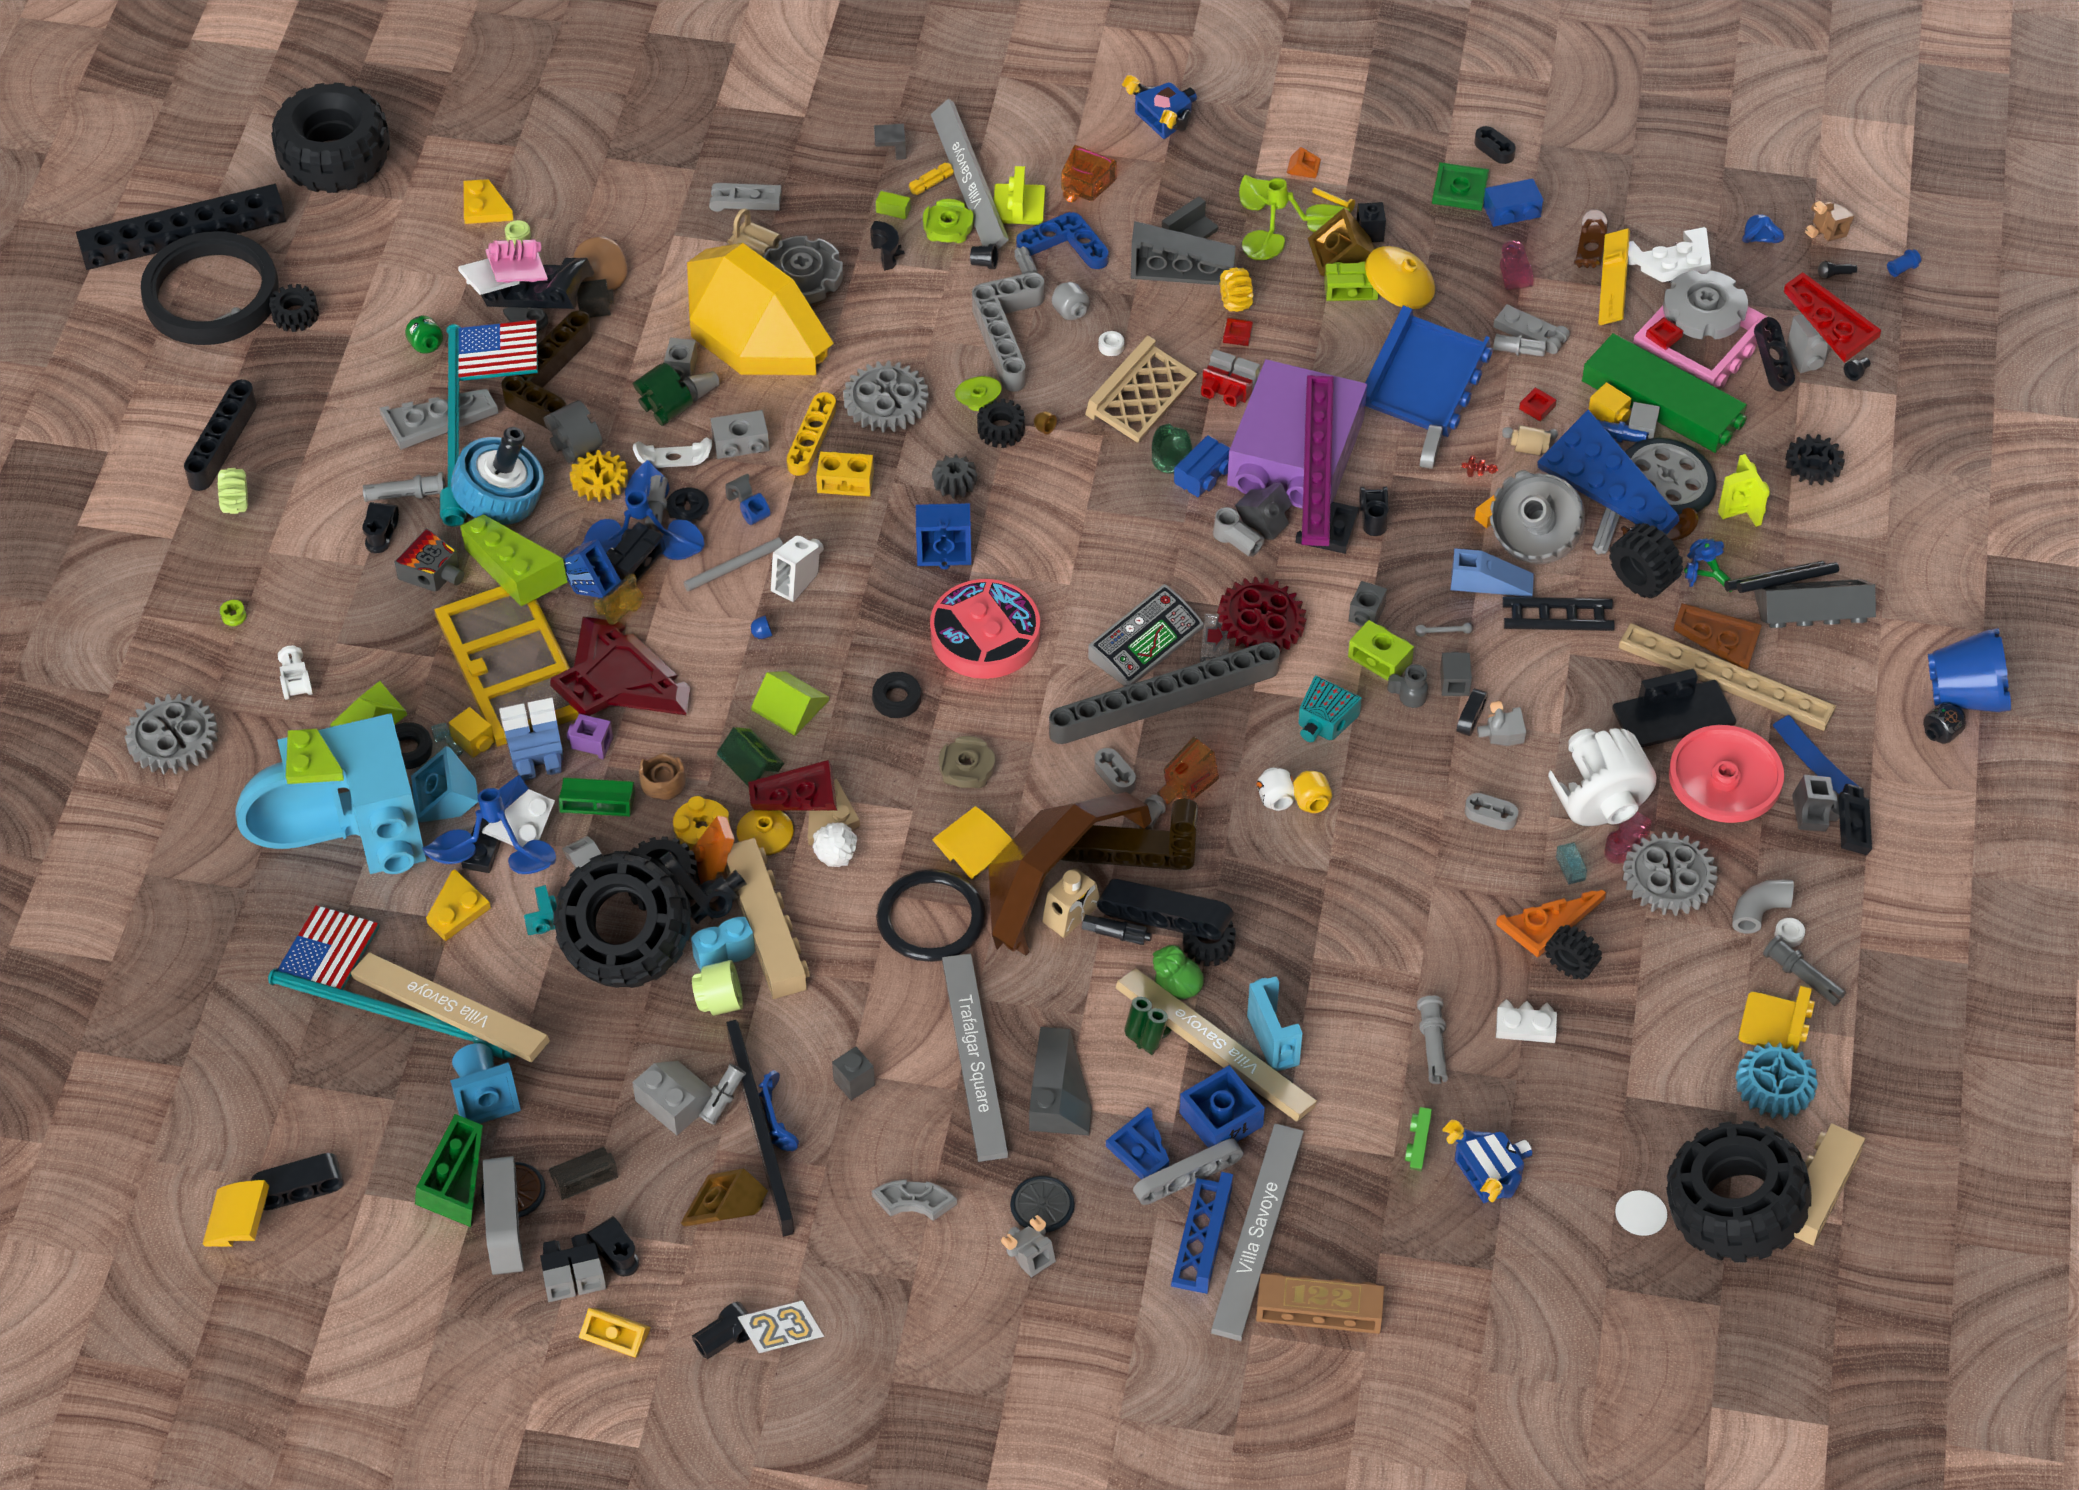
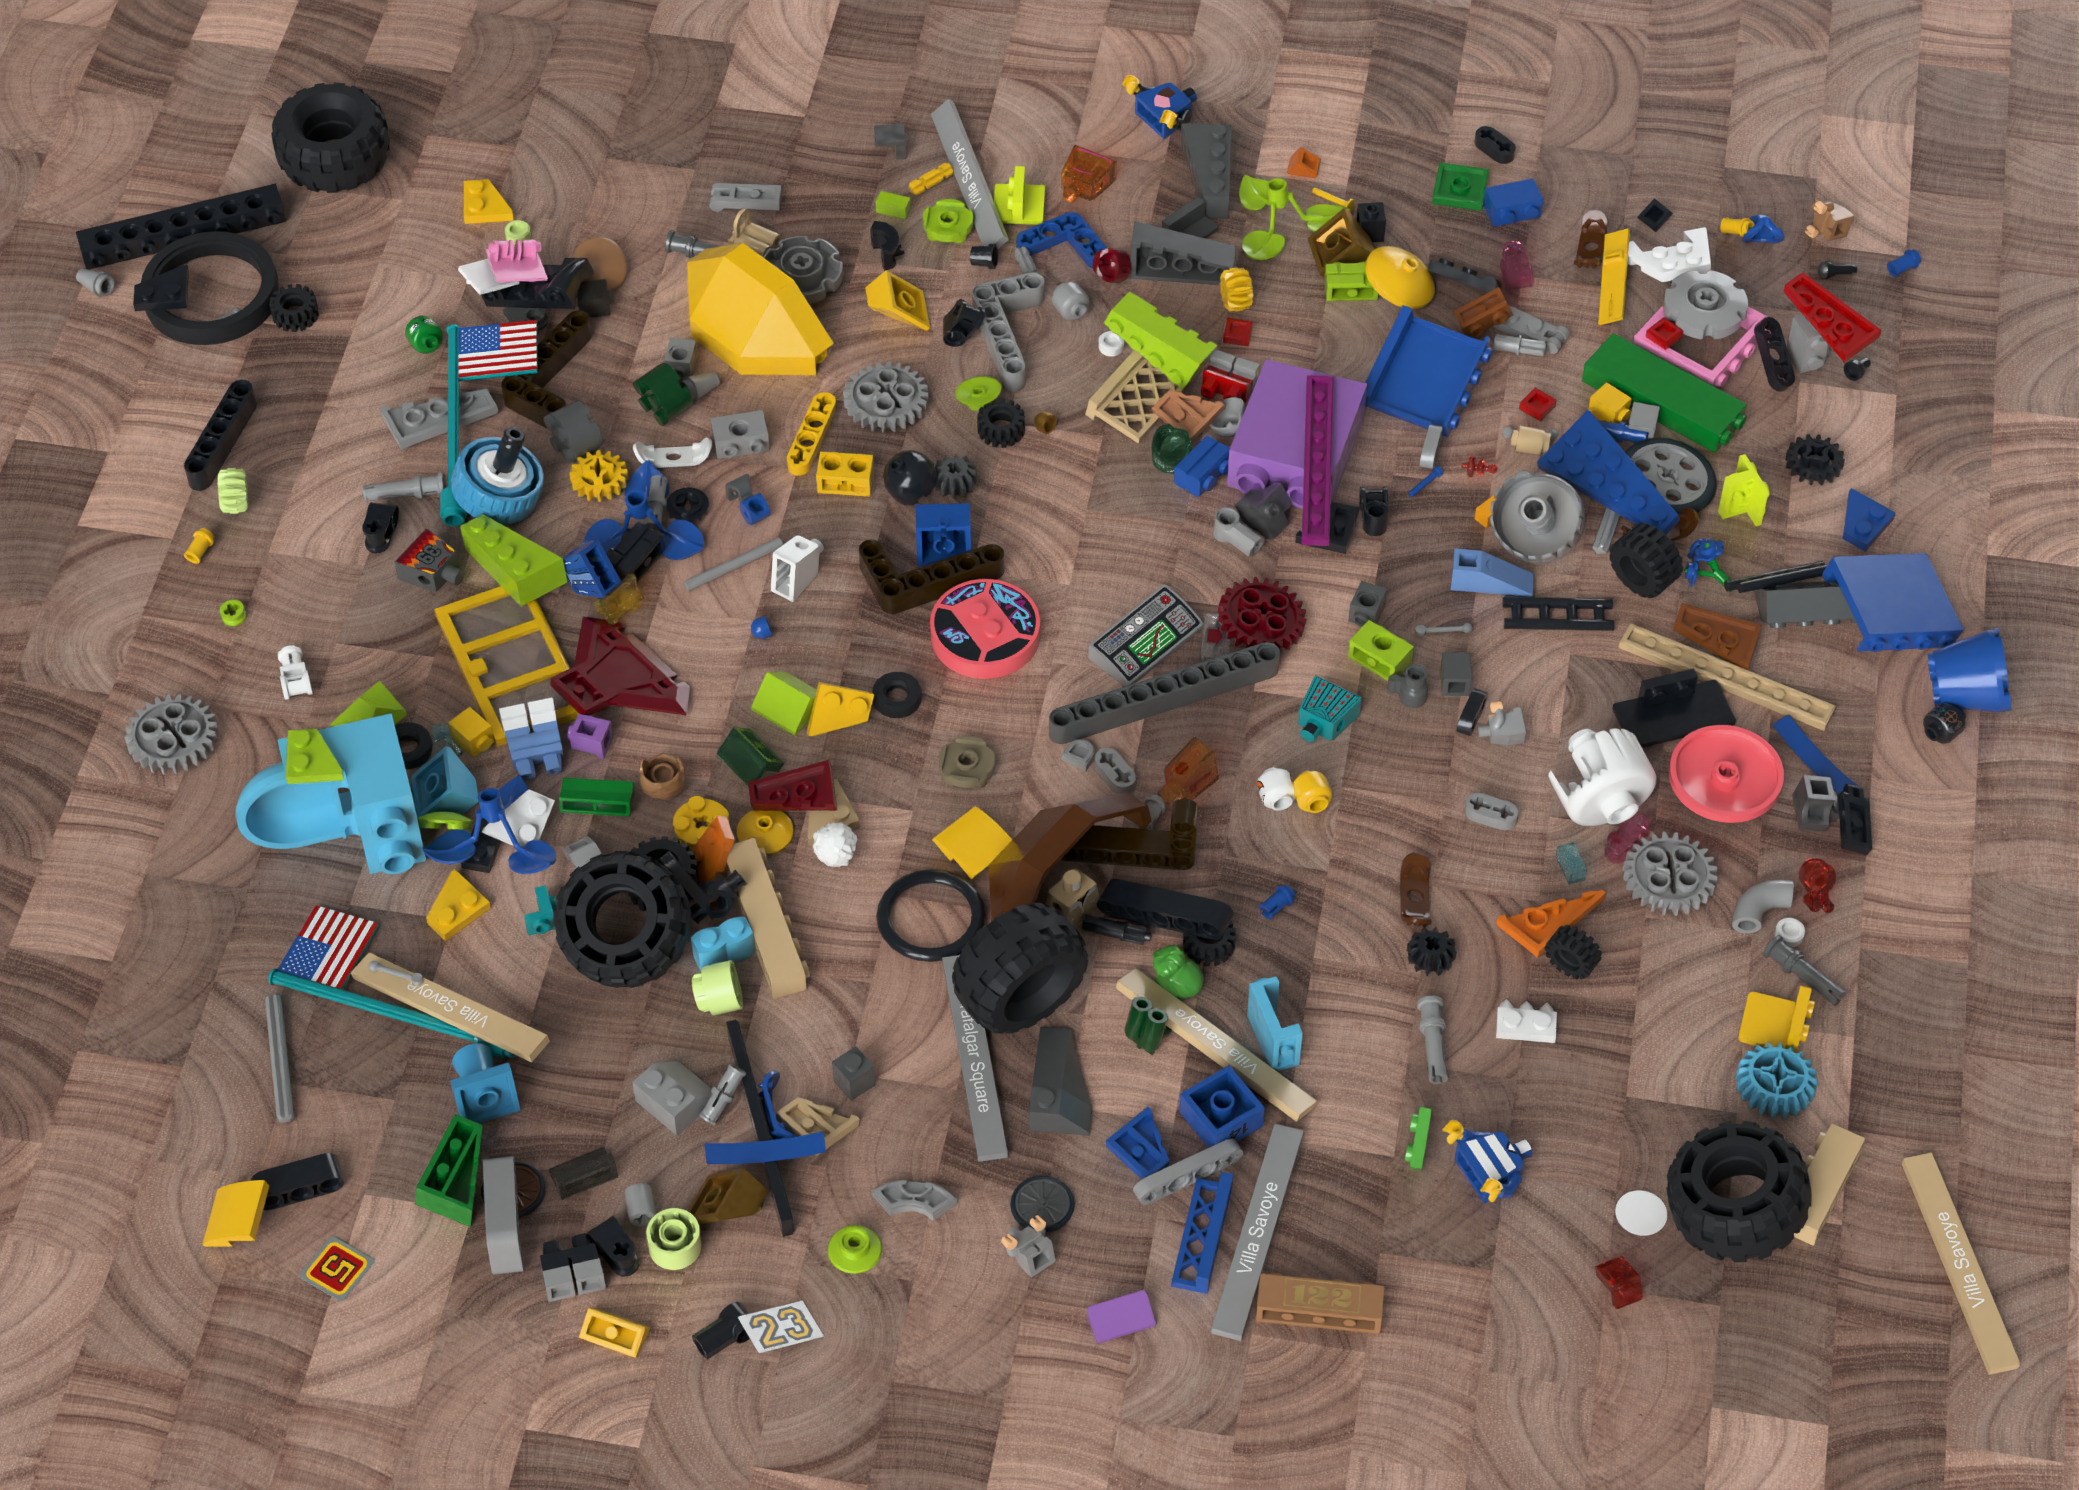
(96, 281): none -> light grey cone
(163, 291): none -> black wing
(200, 543): none -> yellow pin
(279, 1058): none -> light grey axle
(336, 1268): none -> sticker
(416, 978): none -> light grey hinge
(453, 820): none -> lime dish
(639, 1204): none -> light grey piece
(670, 1226): none -> yellowish green piece
(687, 245): none -> dark grey pin
(765, 1150): none -> blue sticker
(805, 1118): none -> tan wing
(838, 708): none -> yellow wing
(858, 1258): none -> lime piece
(898, 300): none -> yellow slope
(909, 476): none -> black cylinder
(928, 583): none -> dark brown beam
(961, 323): none -> black piece
(1019, 968): none -> black tyre
(1079, 754): none -> light grey tile
(1115, 266): none -> dark red piece
(1120, 1316): none -> medium lavender slope
(1159, 339): none -> lime wedge
(1187, 412): none -> nougat wing
(1208, 158): none -> dark grey wedge
(1229, 420): none -> light grey hair
(1275, 903): none -> blue pin
(1415, 877): none -> reddish brown piece
(1431, 951): none -> black gear
(1437, 472): none -> blue piece
(1466, 276): none -> black plate
(1483, 313): none -> dark orange bracket
(1621, 1281): none -> clear red bracket
(1655, 215): none -> black slope
(1736, 226): none -> yellow pin
(1818, 880): none -> clear red piece
(1864, 520): none -> blue wing
(1895, 601): none -> blue panel
(1960, 1264): none -> tan tile

